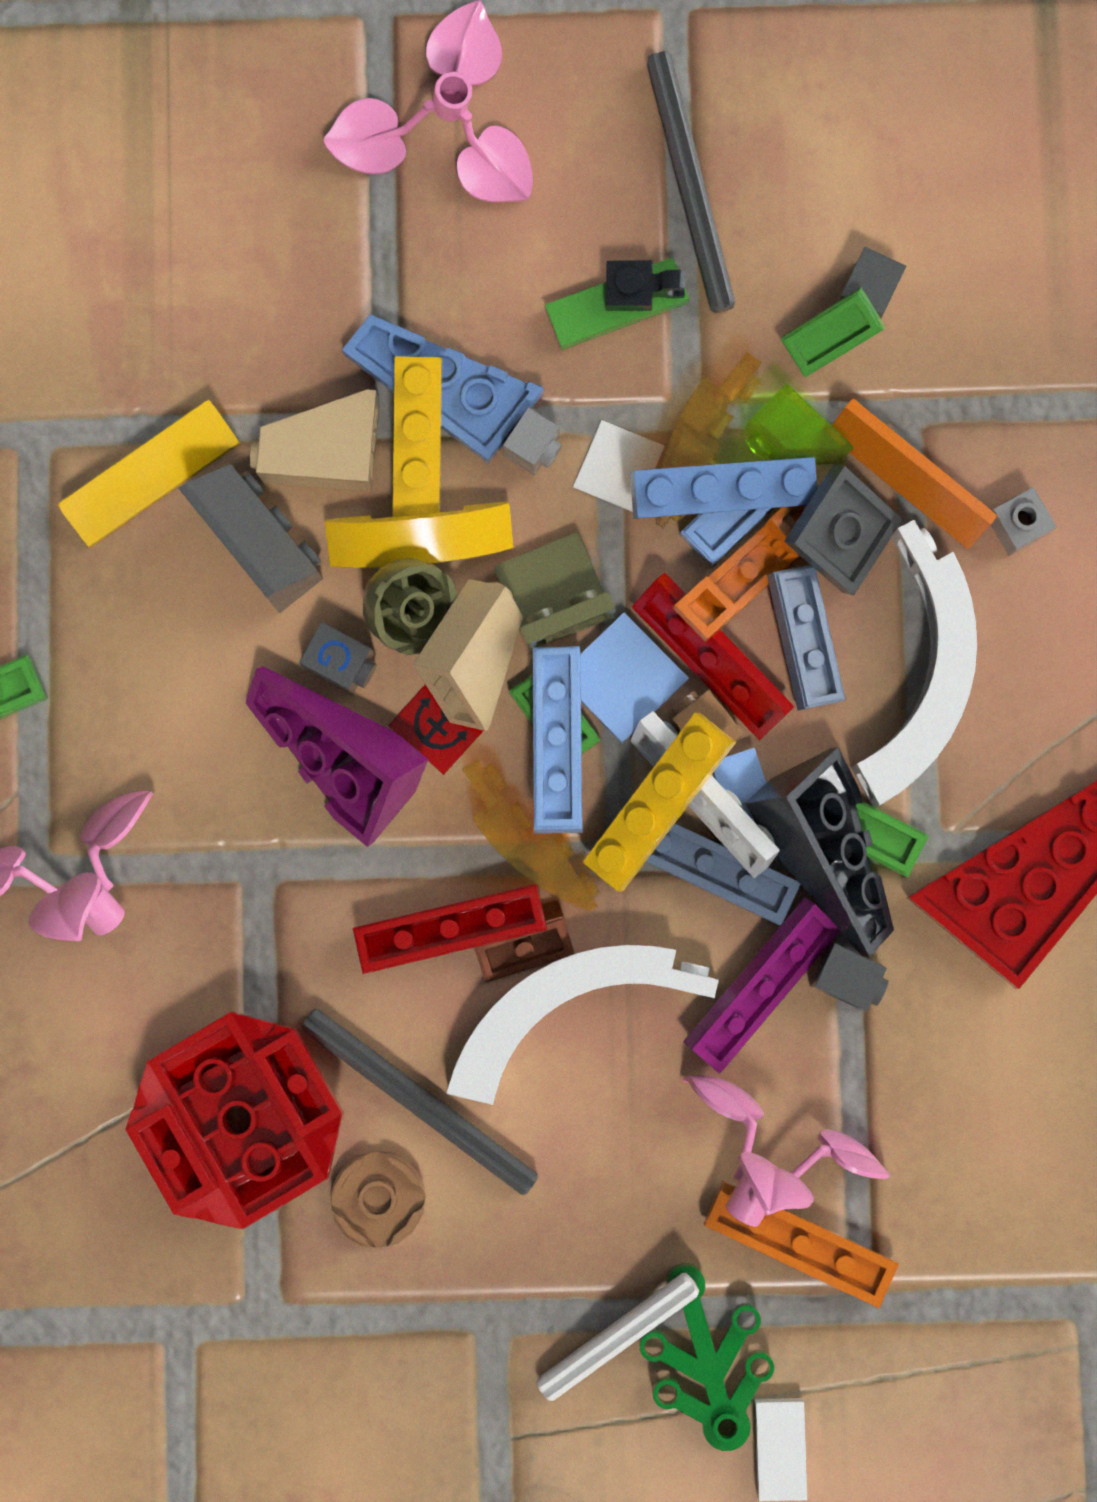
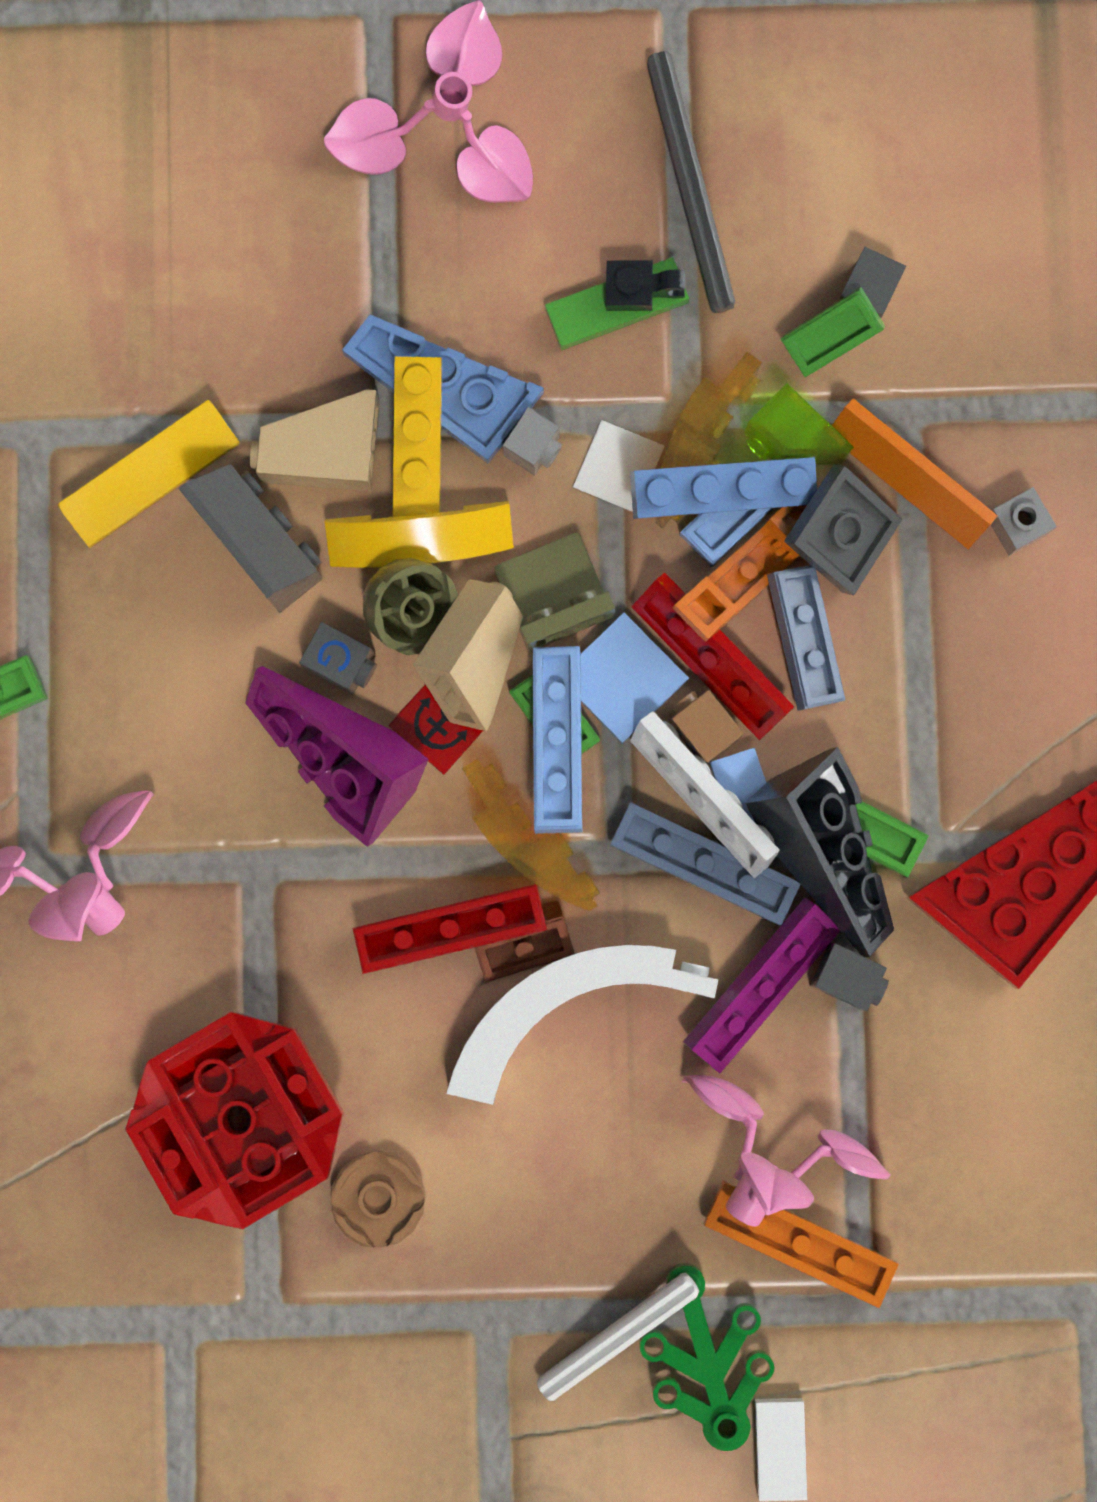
(419, 1102): dark grey axle -> none
(659, 801): yellow plate -> none
(948, 673): white arch -> none

